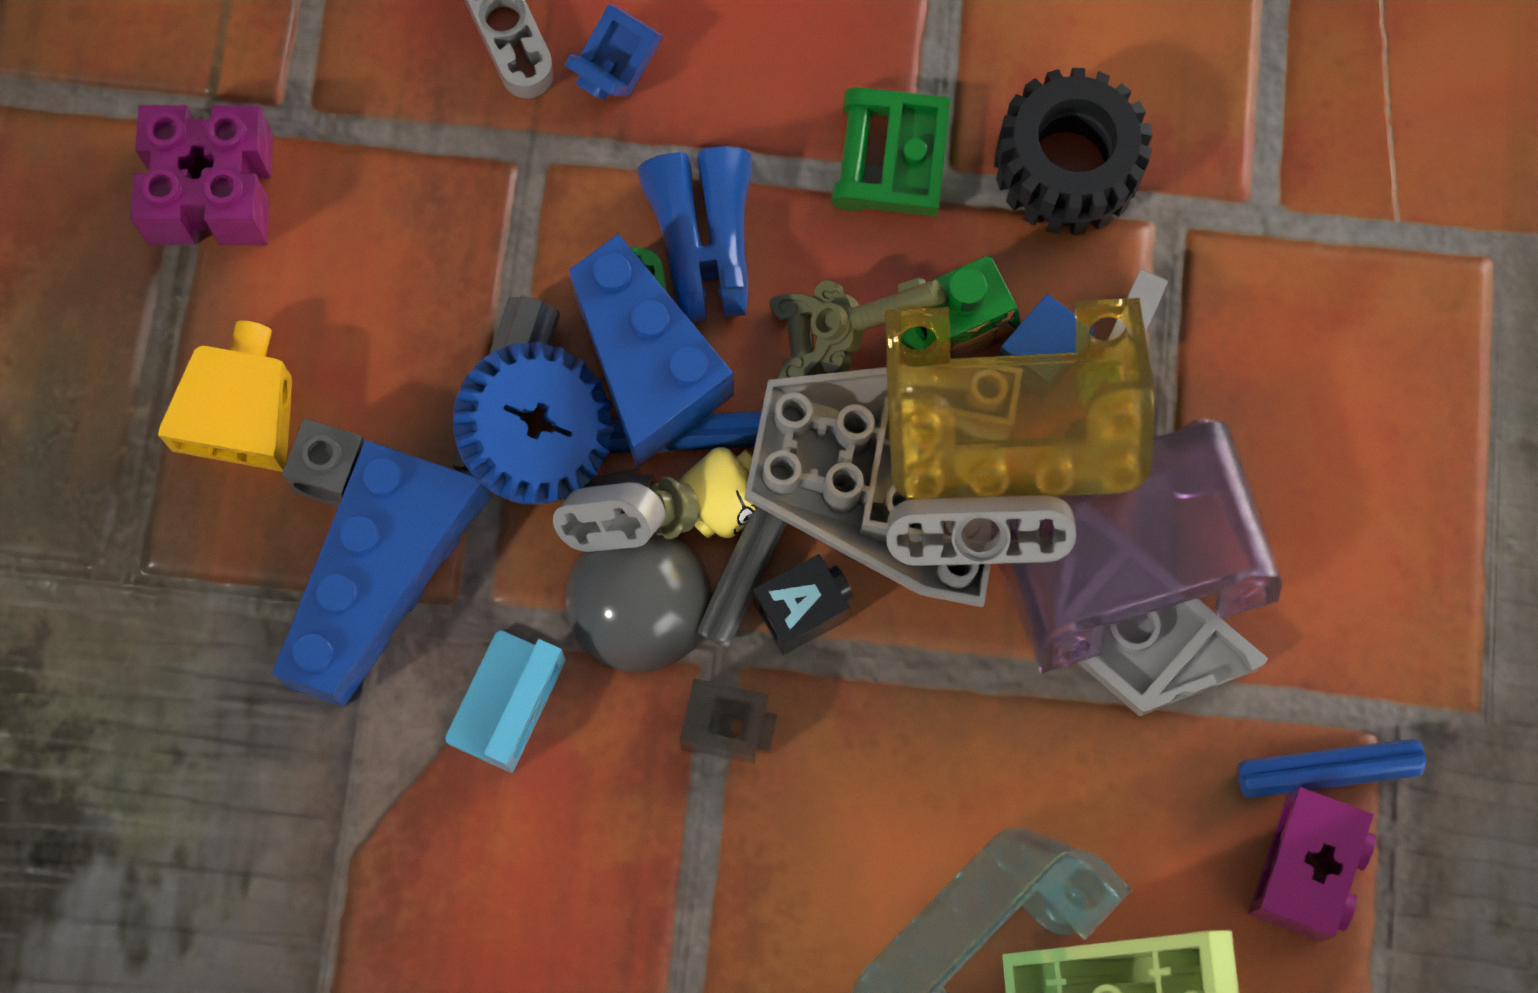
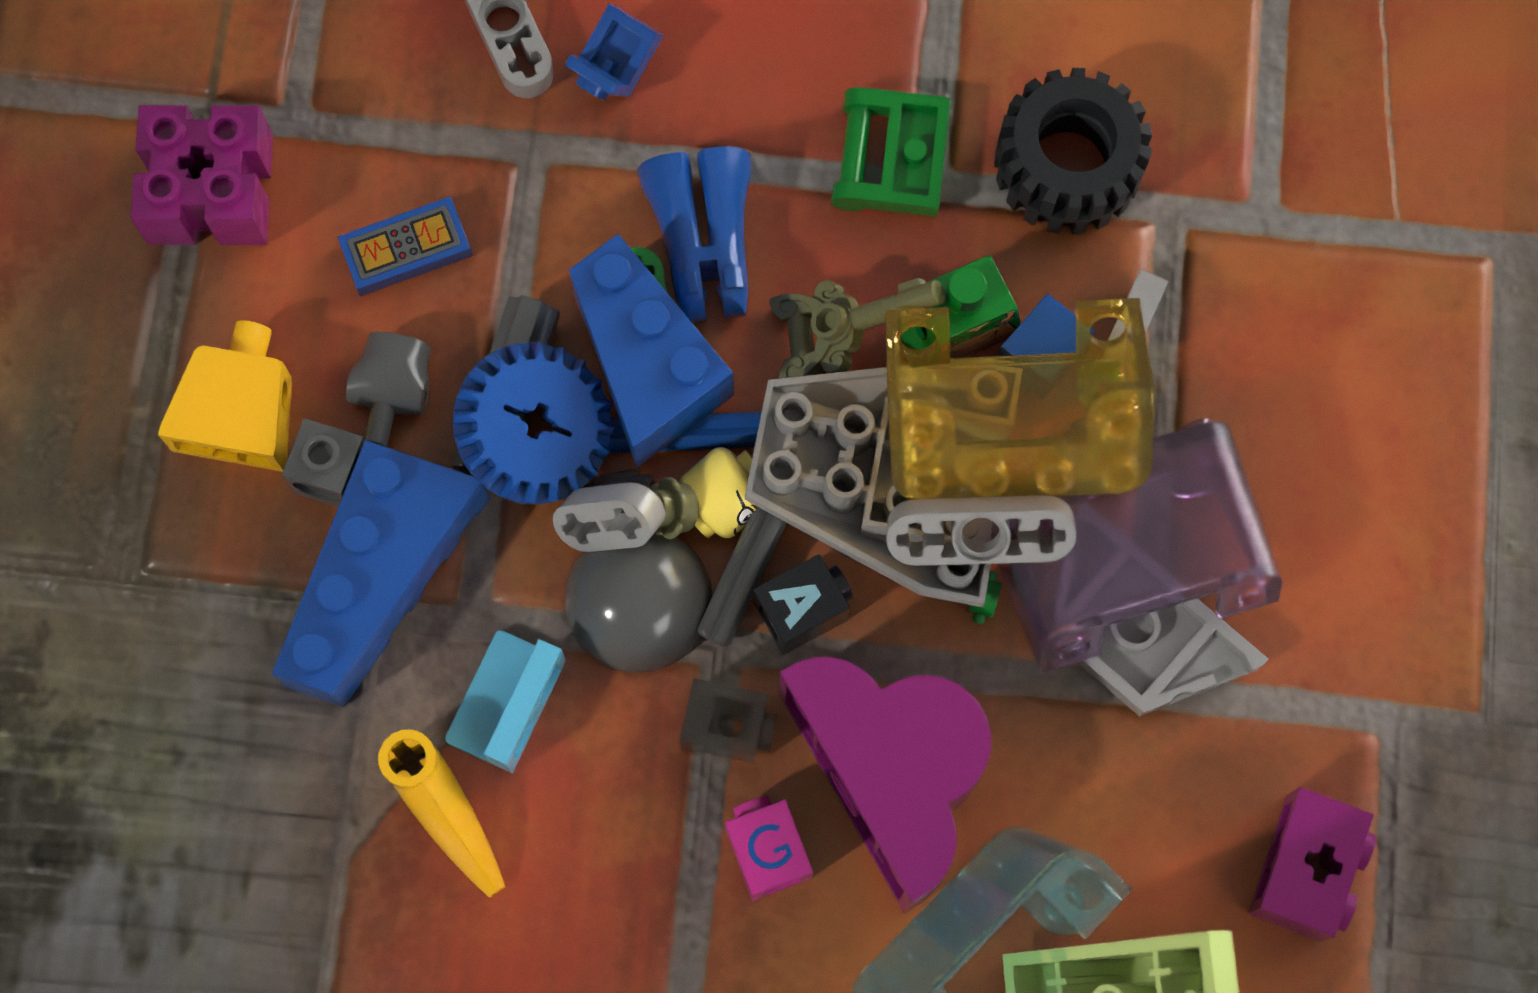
(390, 381): none -> dark grey piece
(405, 246): none -> tile
(441, 807): none -> yellow piece
(767, 847): none -> dark pink brick
(894, 761): none -> magenta brick
(991, 599): none -> green piece
(1331, 768): blue axle -> none

